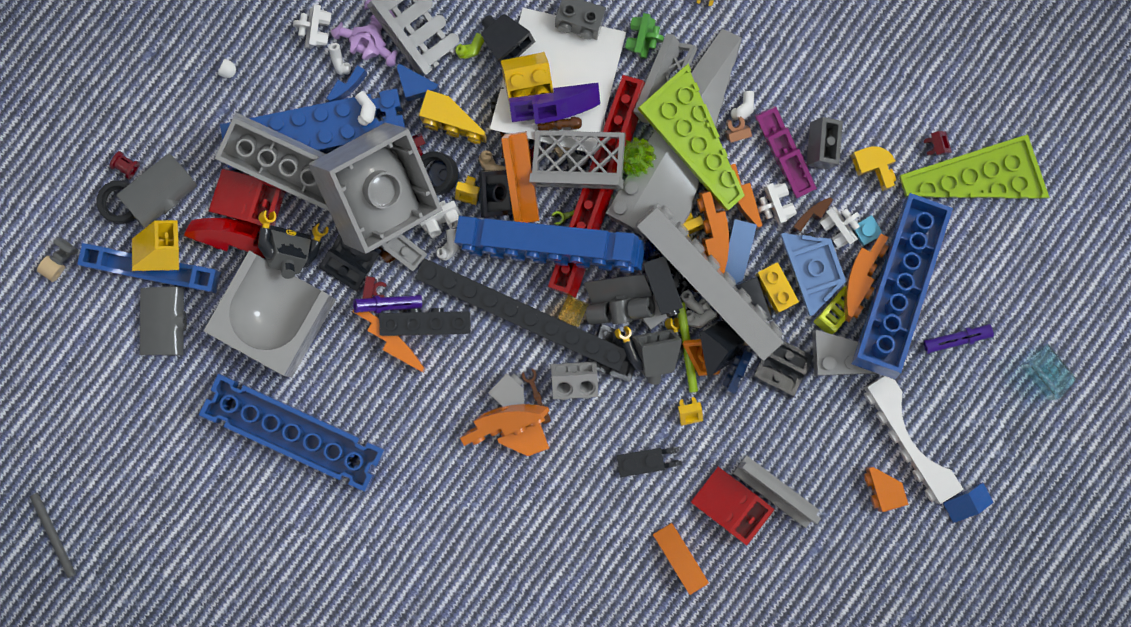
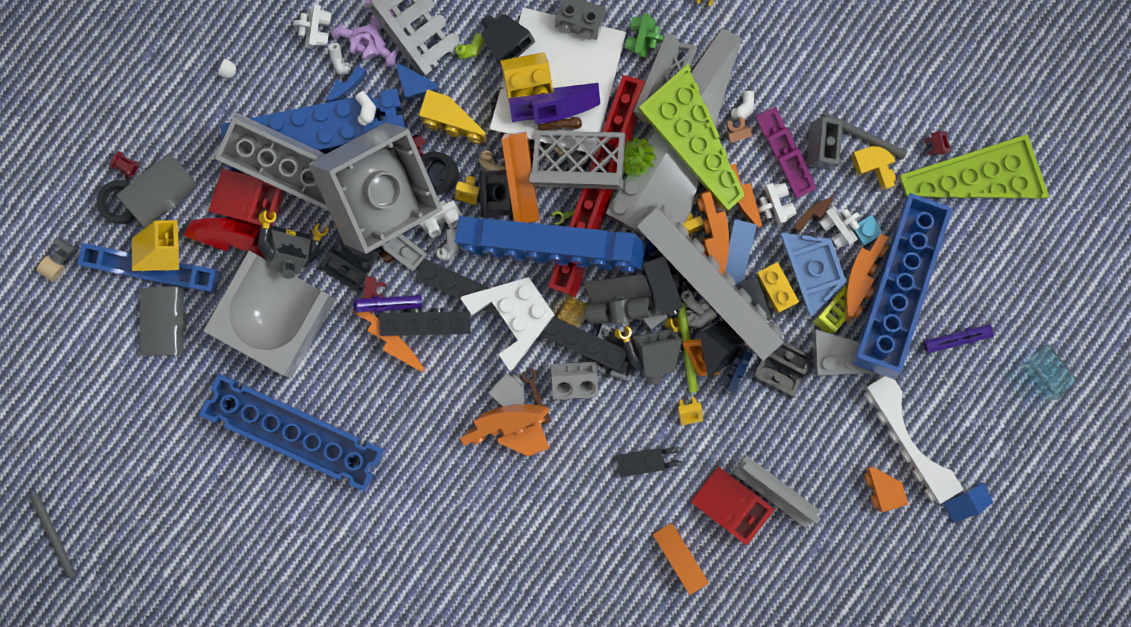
(520, 308): none -> white wing
(874, 140): none -> dark grey bar

